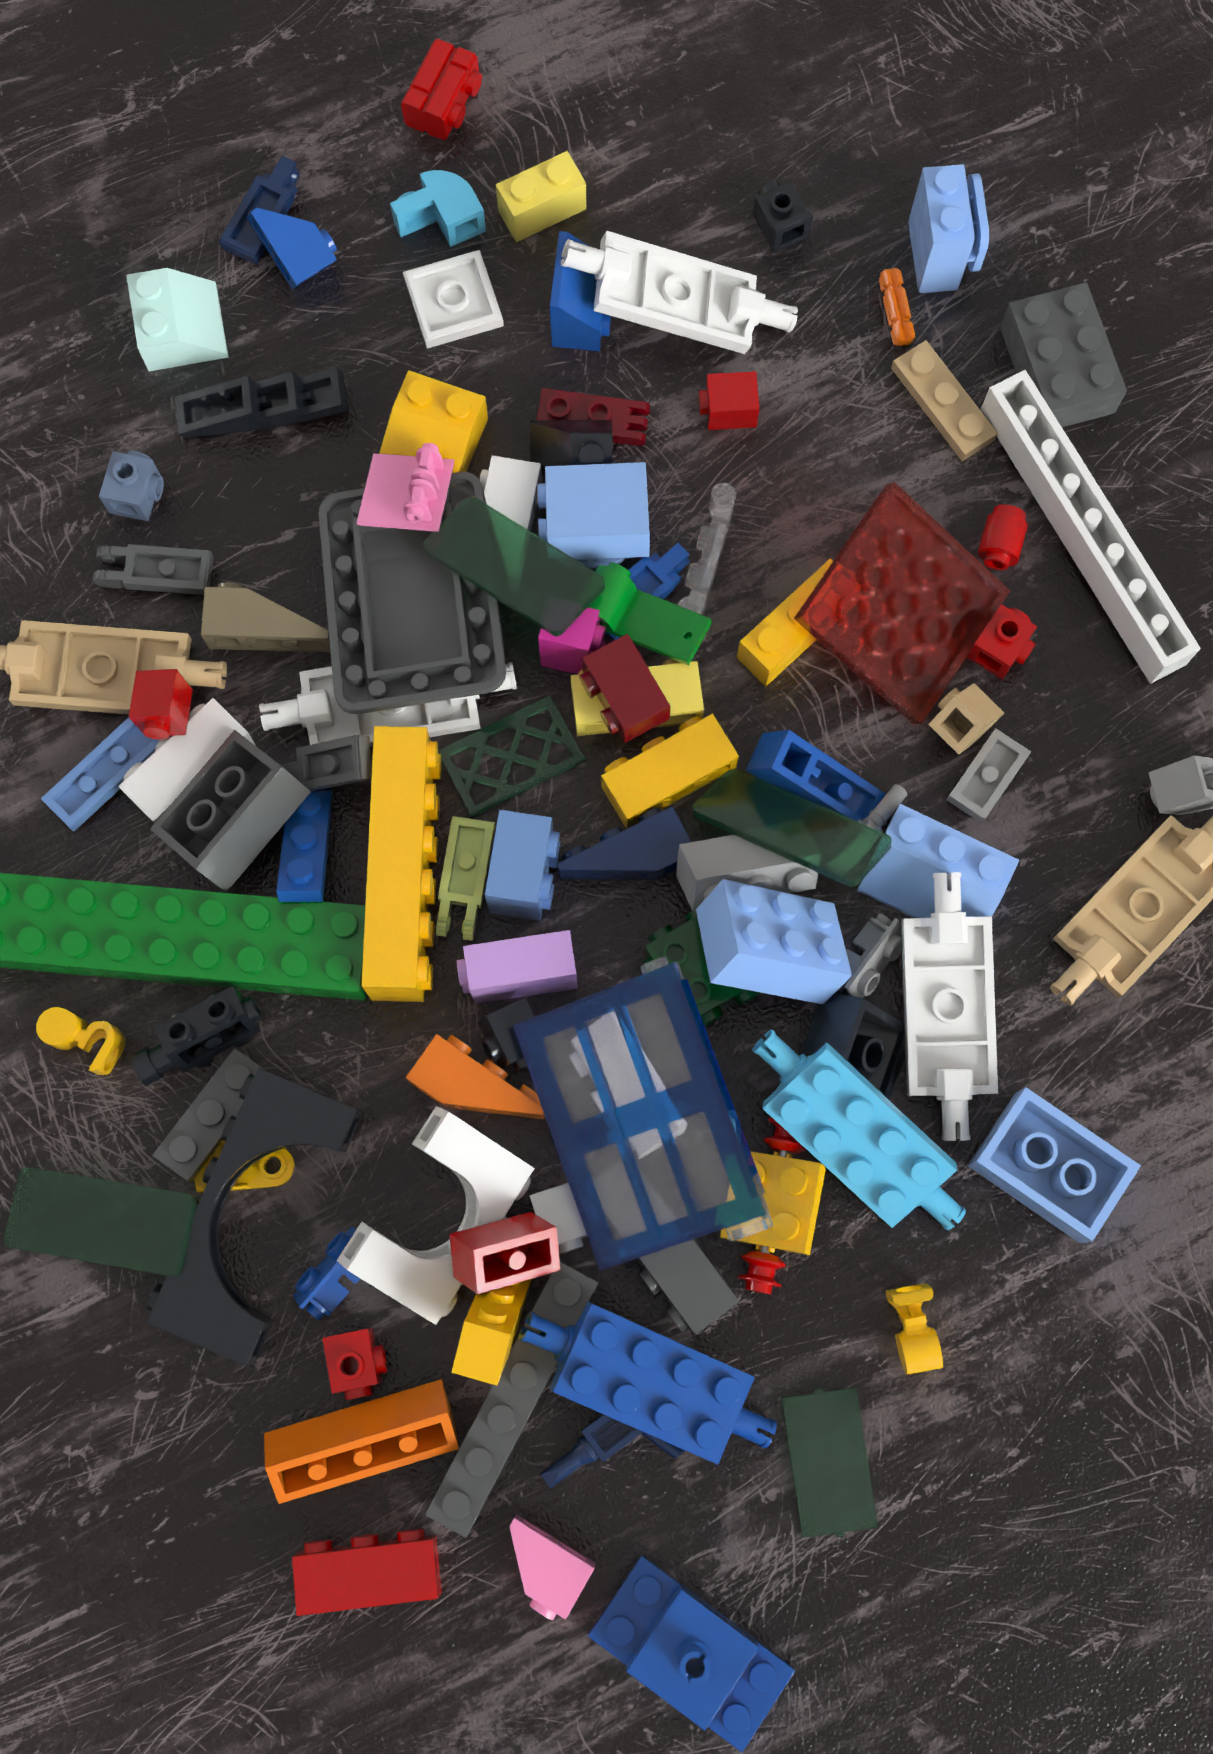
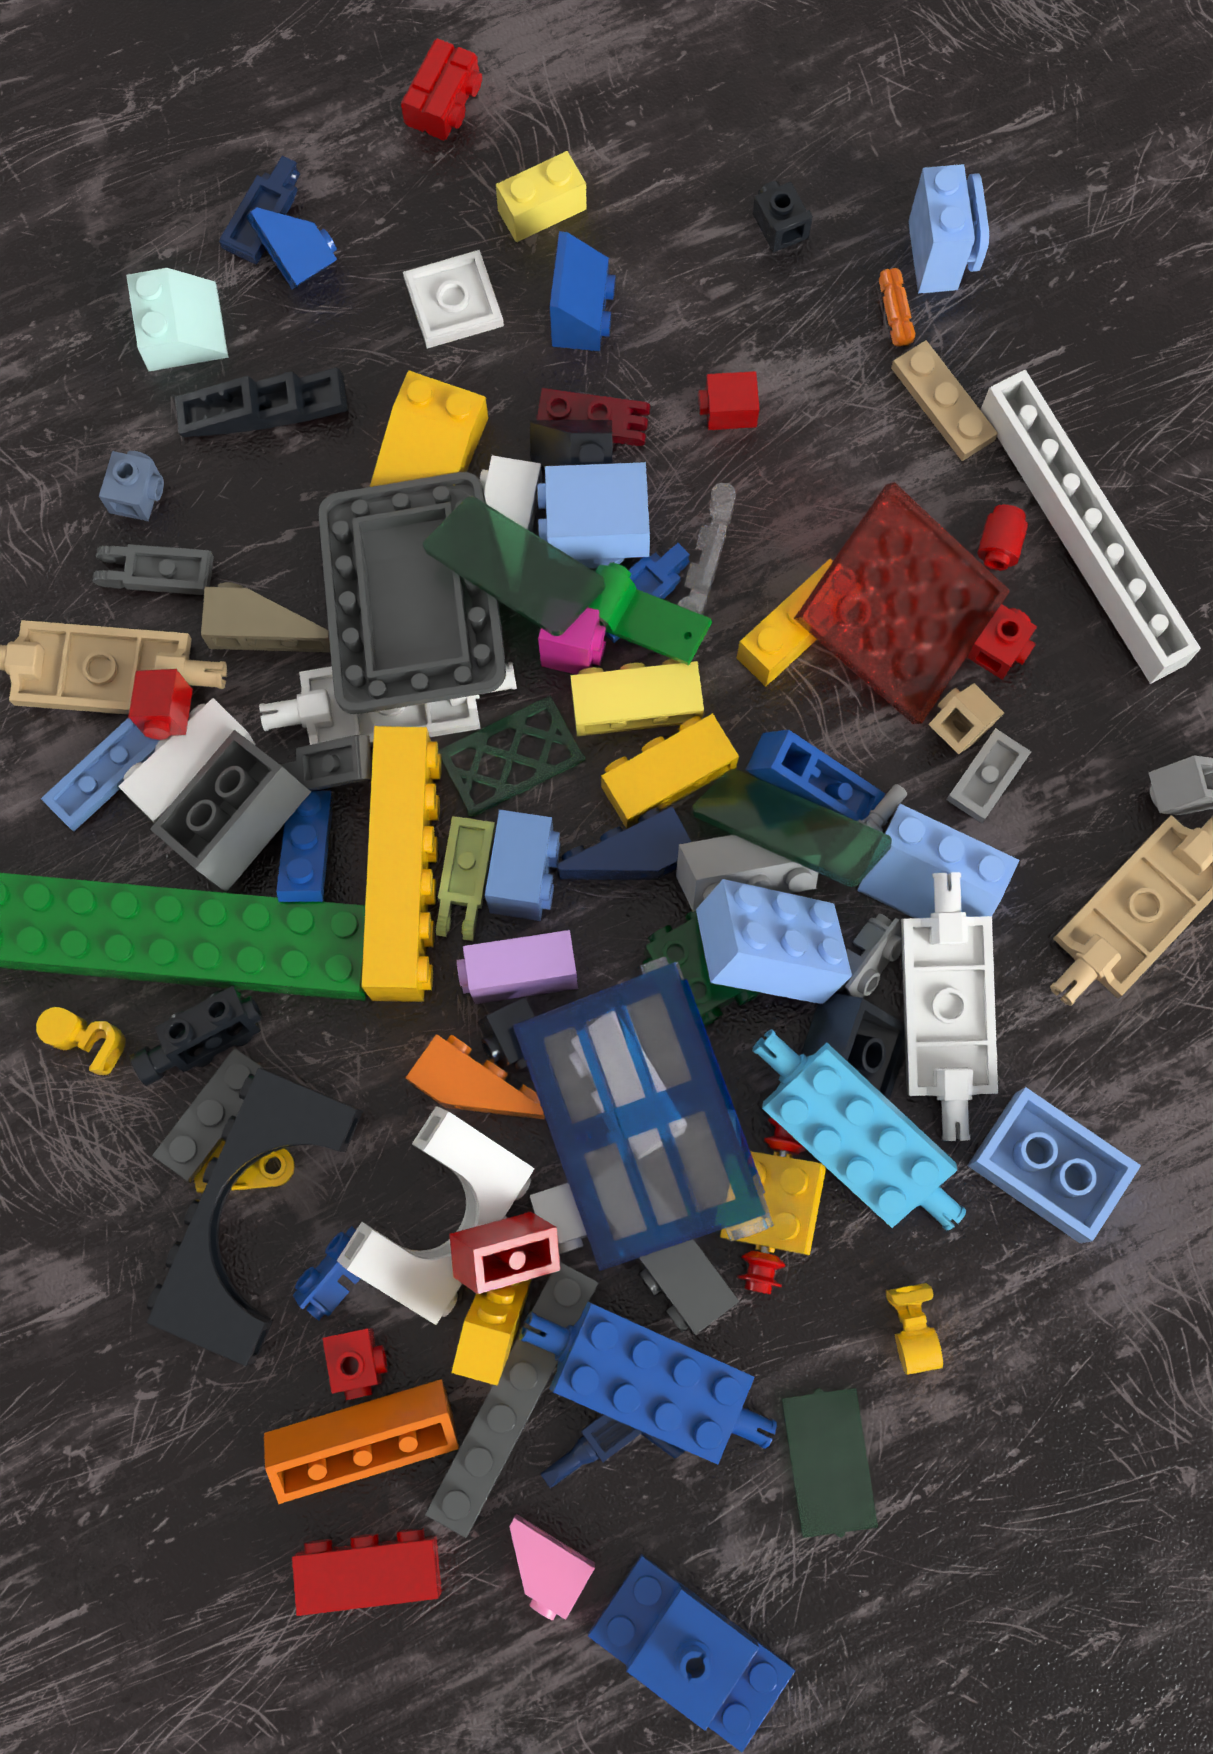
(100, 1221): clear green piece -> none
(406, 490): bright pink hinge -> none
(443, 200): medium azure brick -> none
(624, 688): dark red brick -> none
(676, 292): white plate -> none
(1065, 353): dark grey brick -> none

